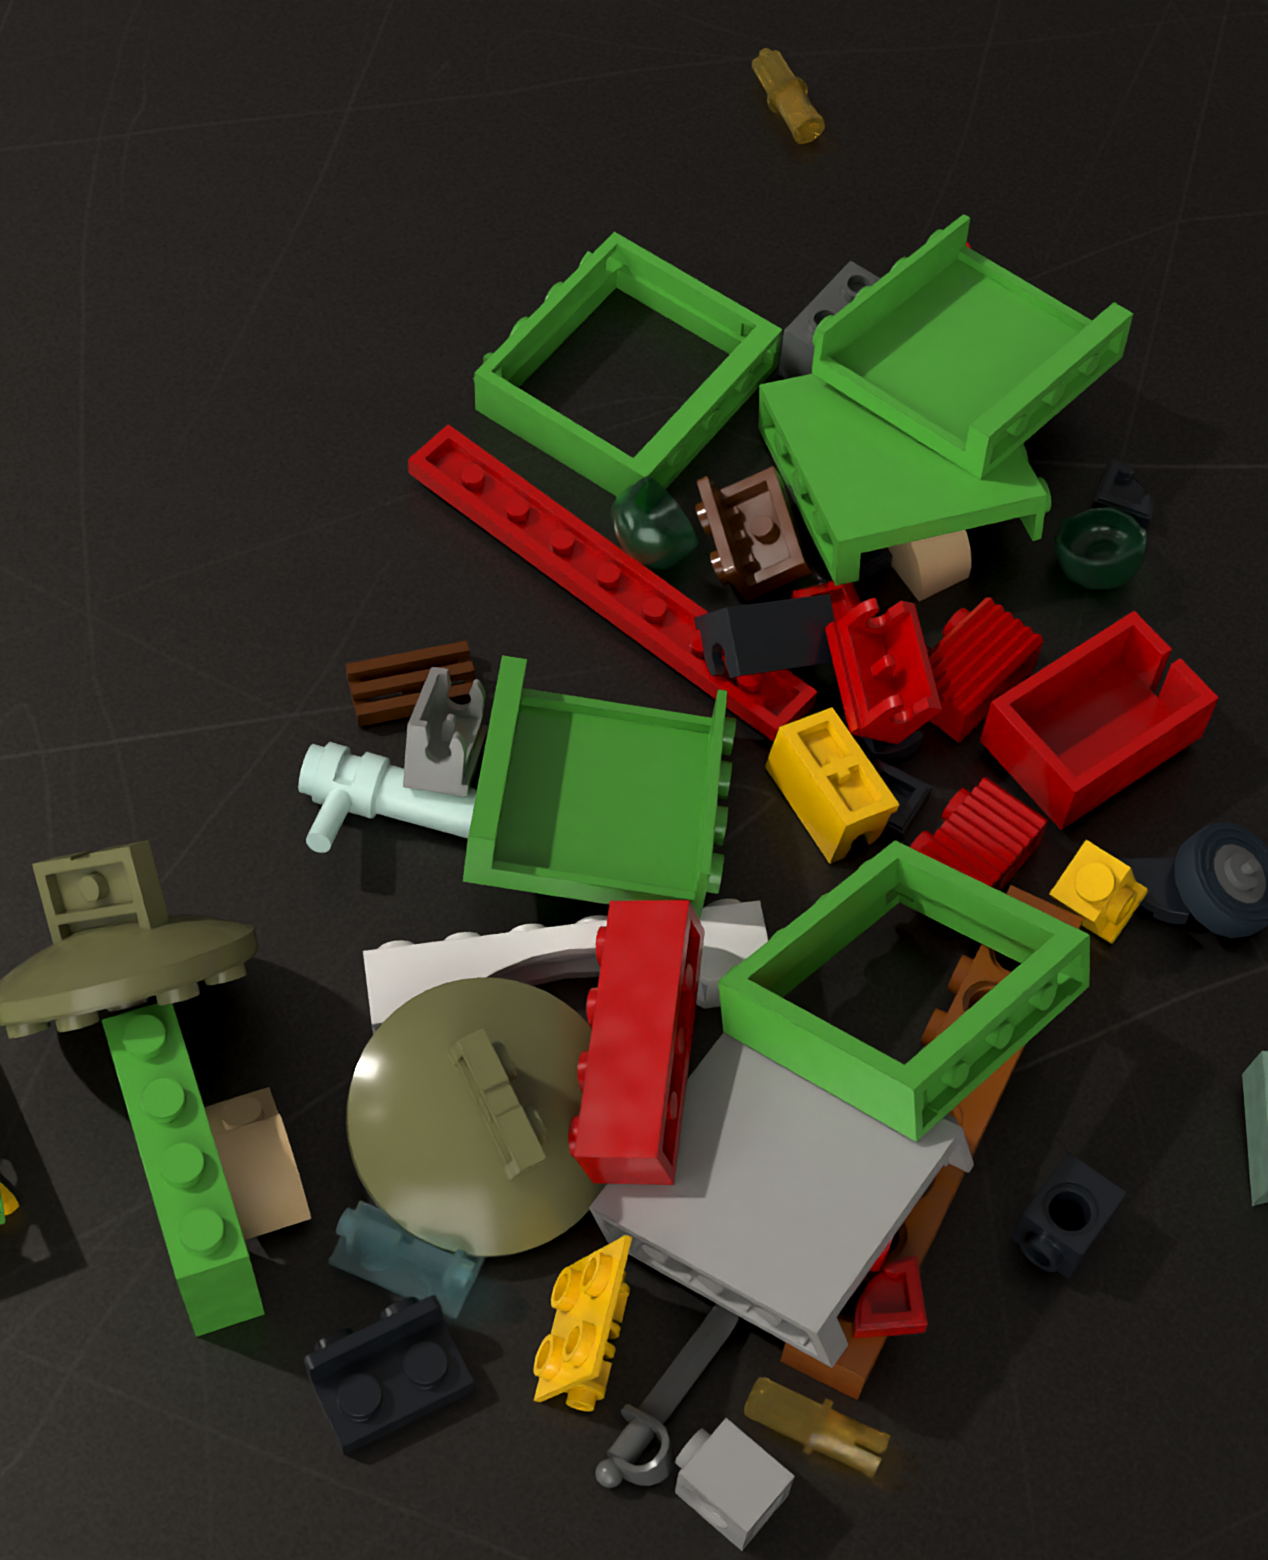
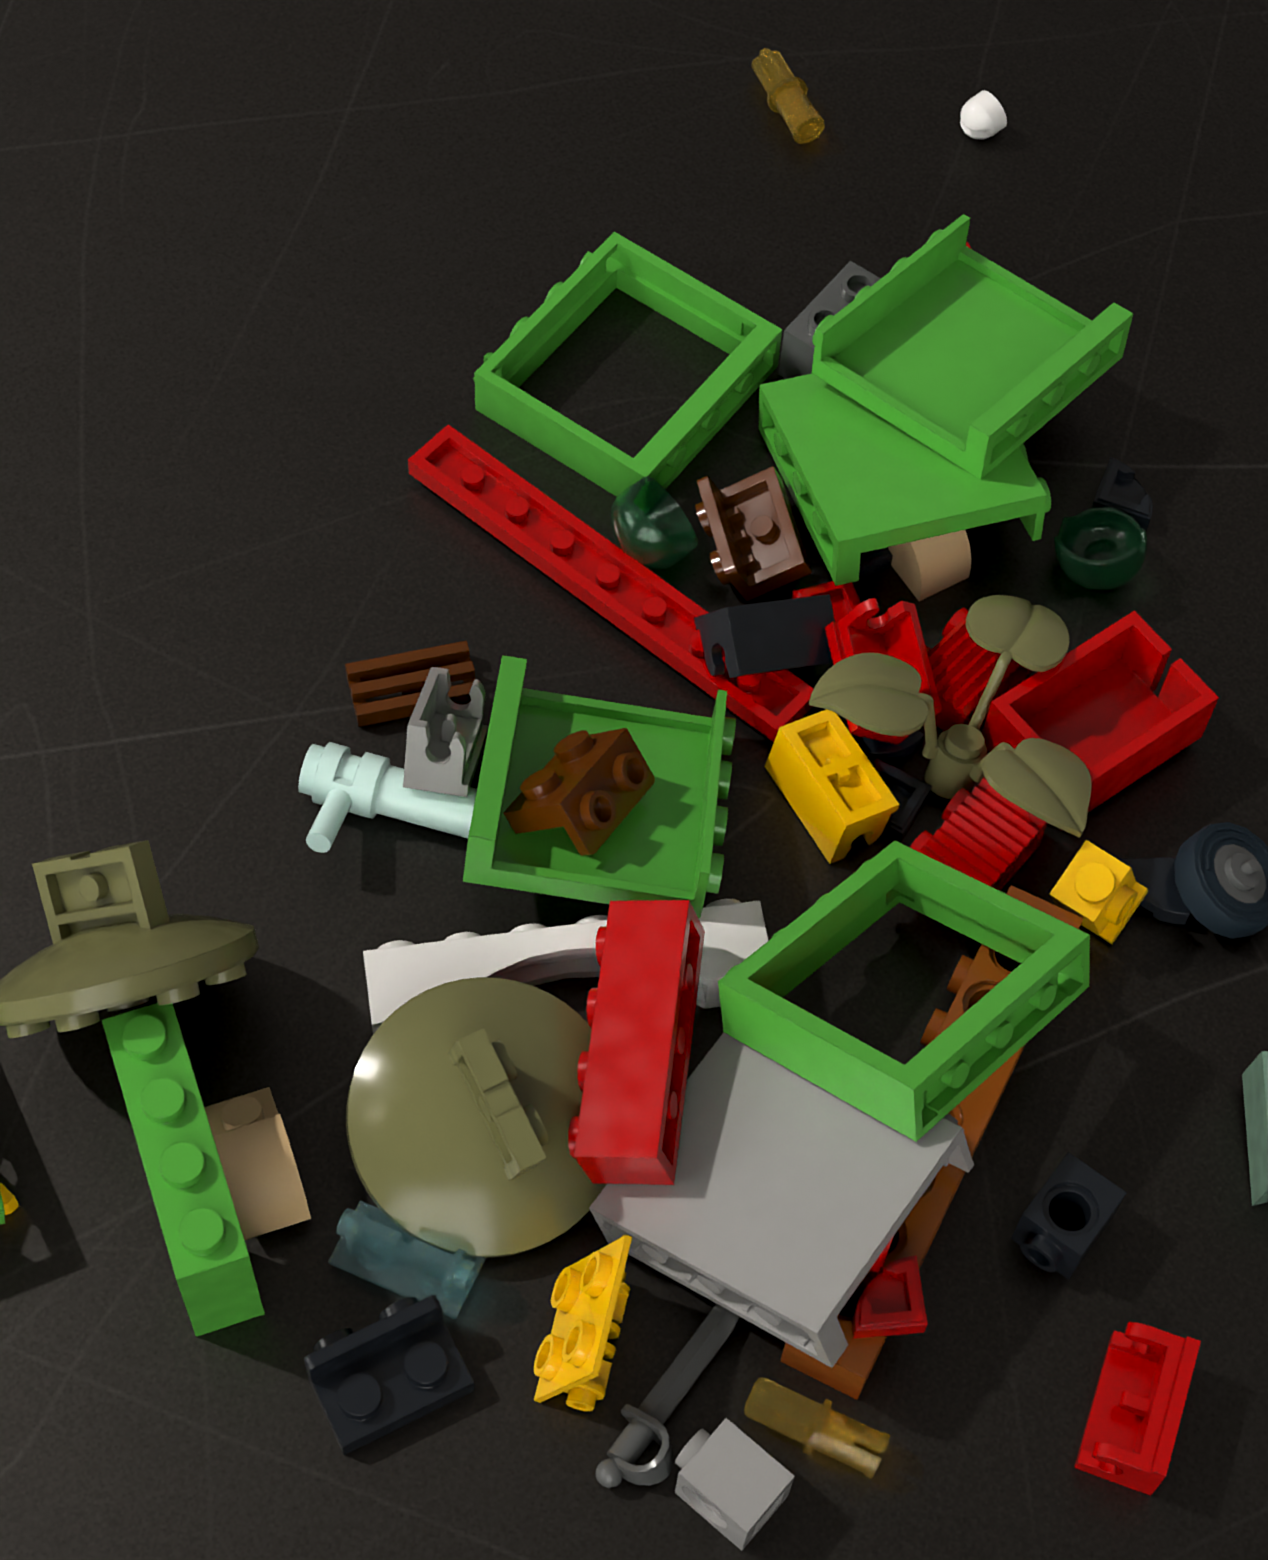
(584, 788): none -> reddish brown bracket
(982, 116): none -> white hinge
(1035, 775): none -> olive plant
(1138, 1407): none -> red hinge

